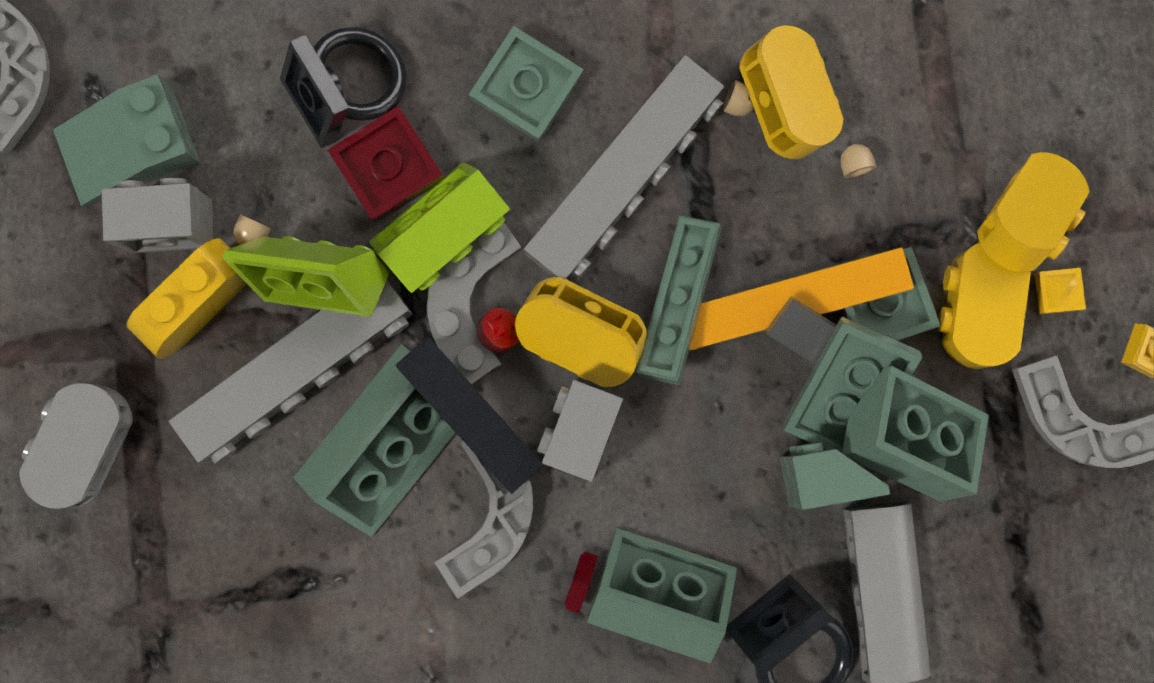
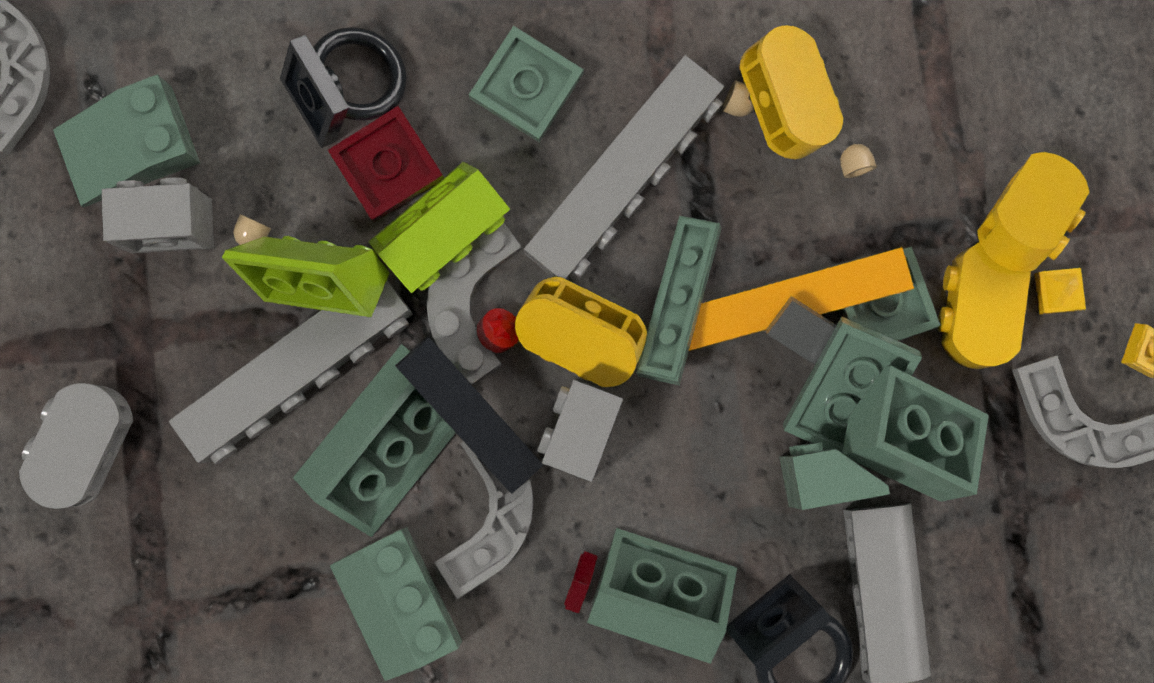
(186, 300): yellow brick -> none
(396, 605): none -> sand green slope

